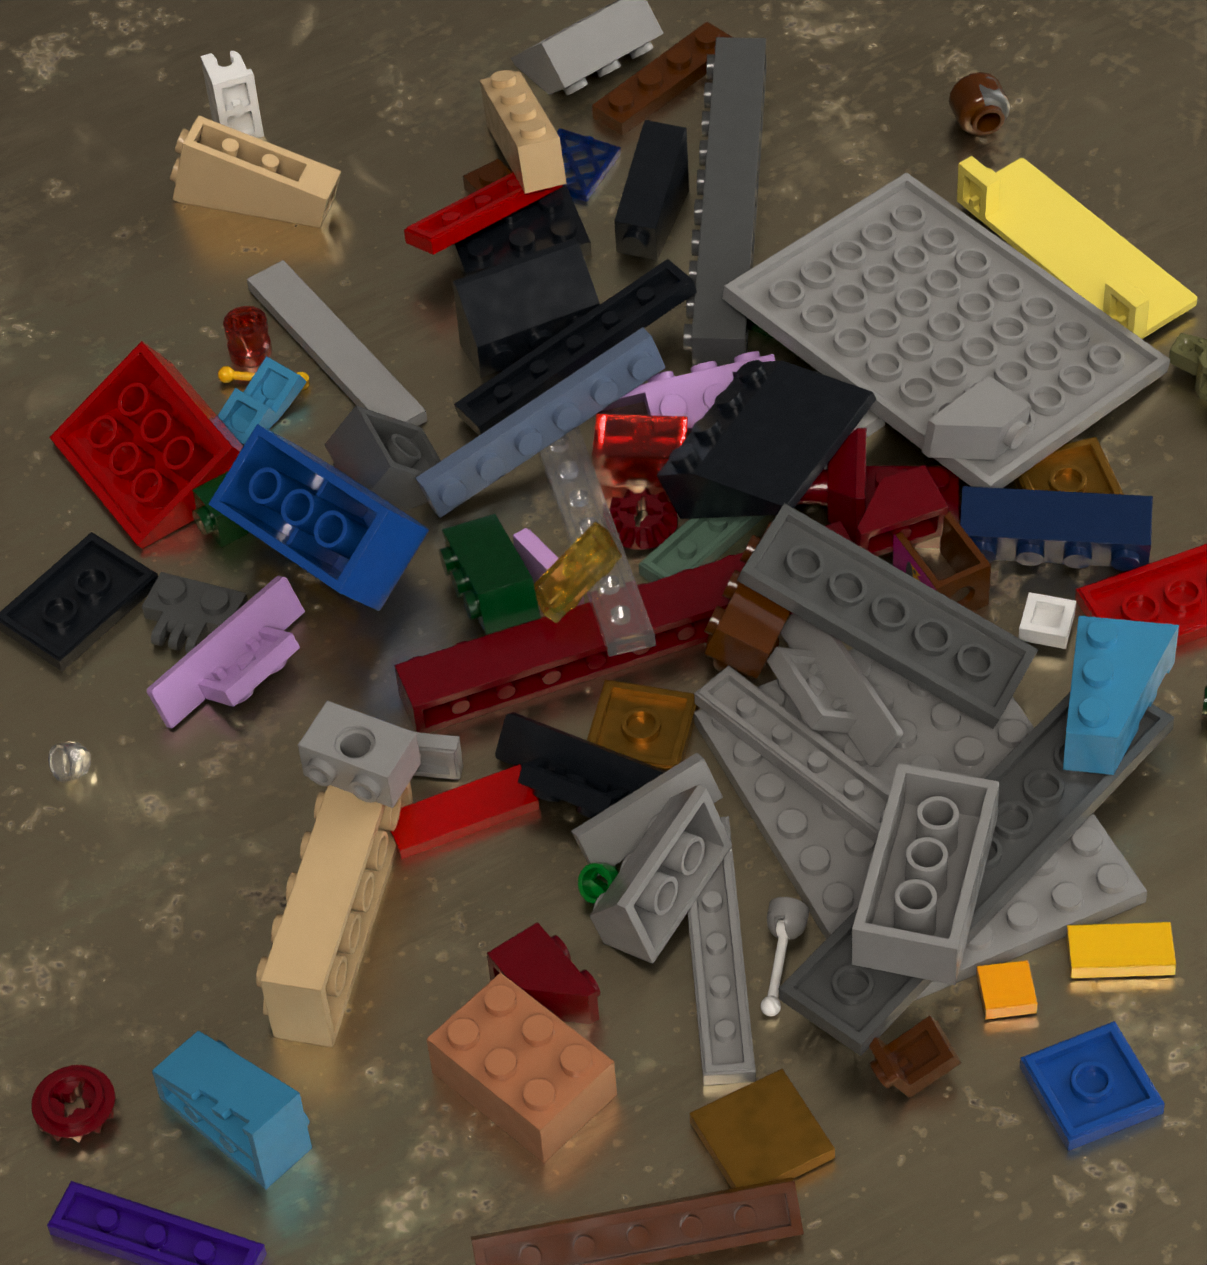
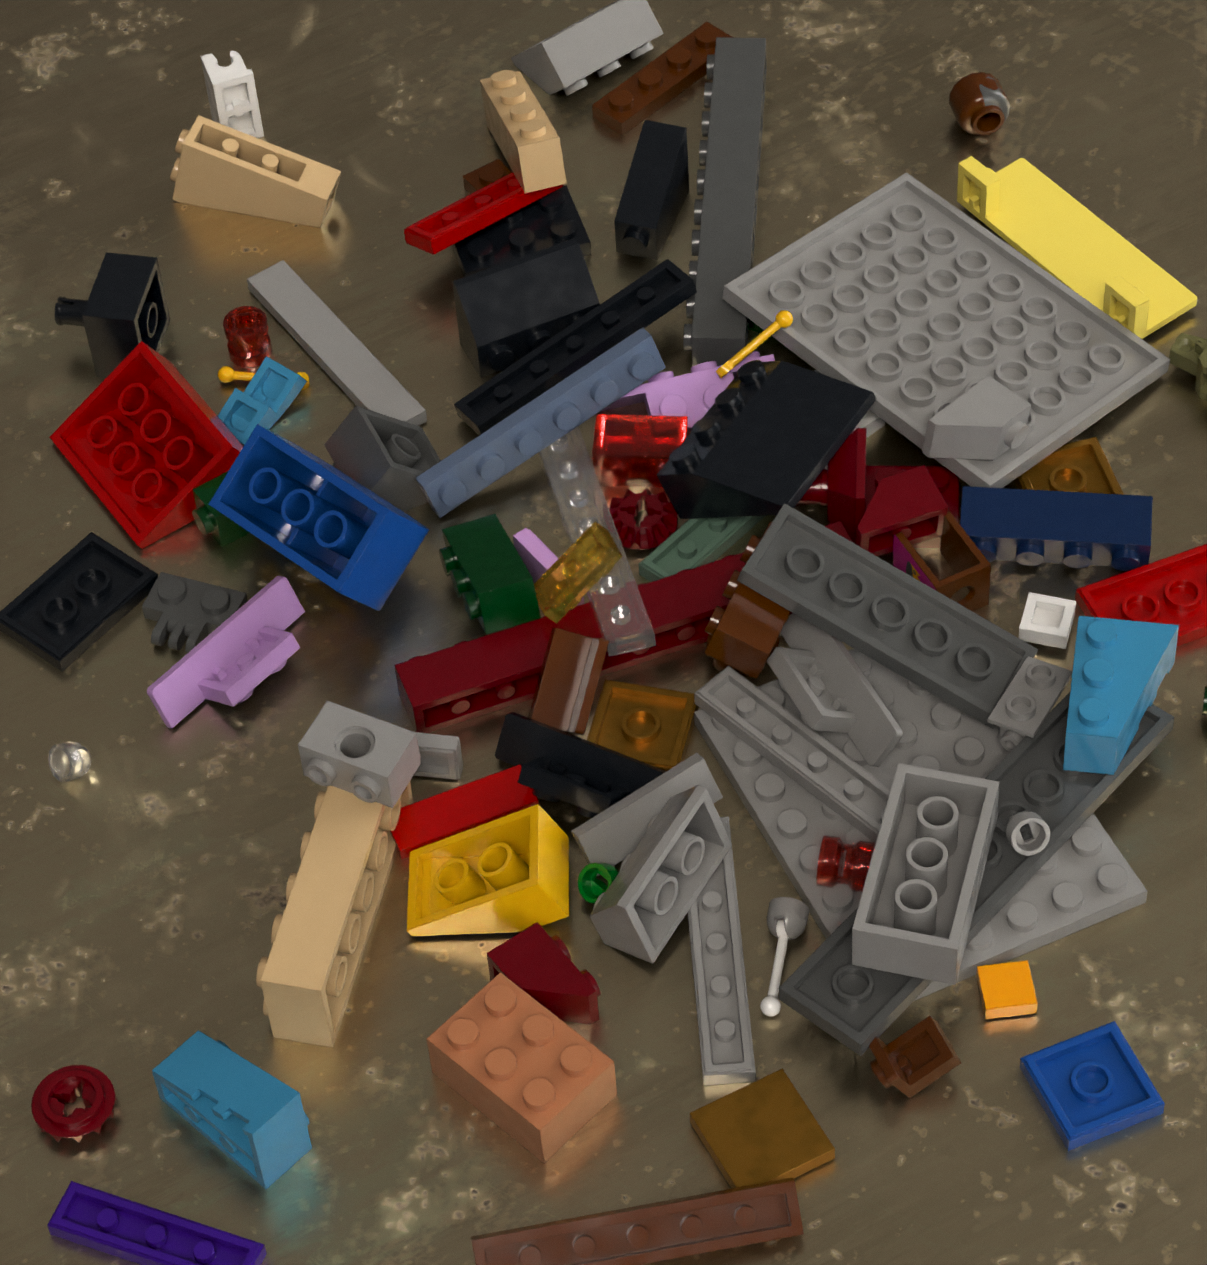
(121, 310): none -> black brick
(491, 878): none -> yellow slope
(568, 681): none -> reddish brown panel
(586, 143): clear blue window -> none
(782, 320): none -> yellow hinge
(855, 866): none -> clear red wheel
(1028, 700): none -> light grey hinge
(1037, 829): none -> light grey hinge
(1121, 950): yellow tile -> none

